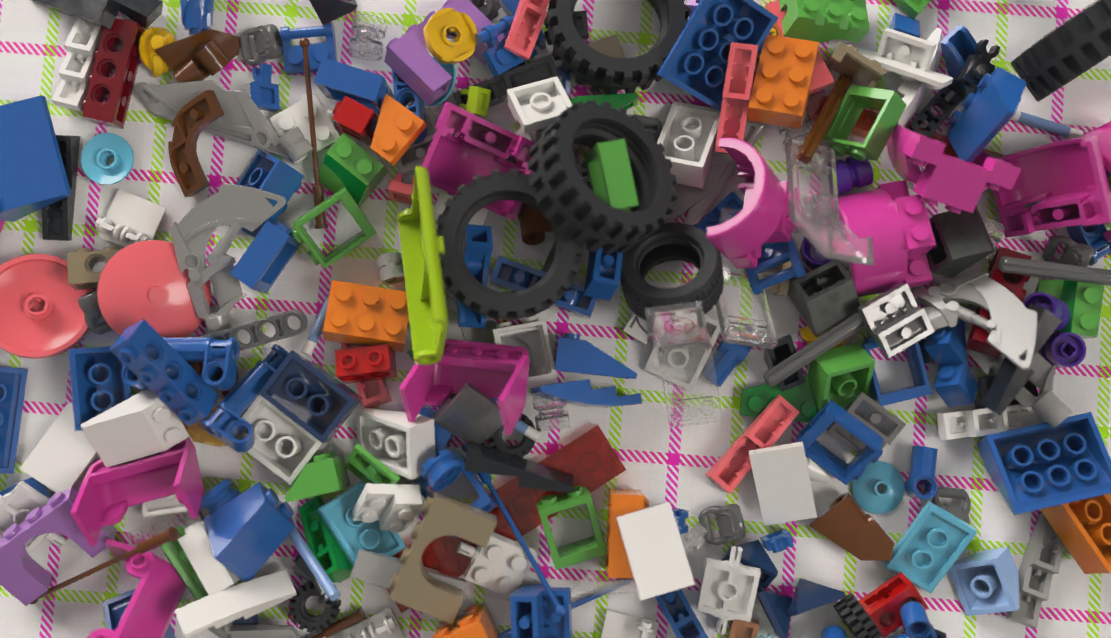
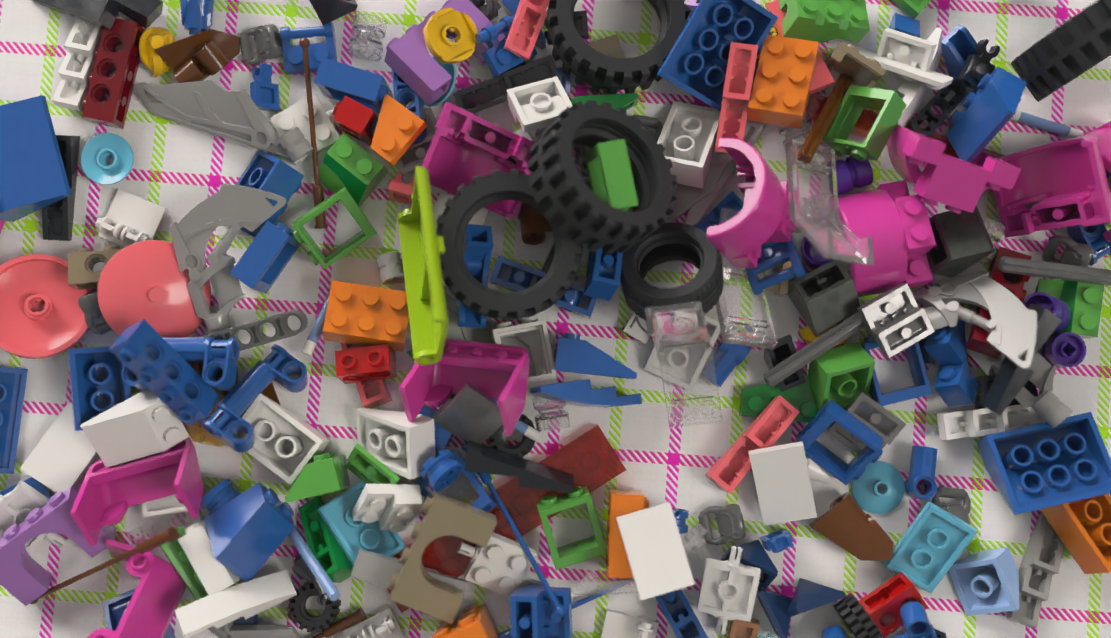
(183, 147): reddish brown plate -> none
(310, 396): dark blue slope -> none
(477, 101): lime tile -> none

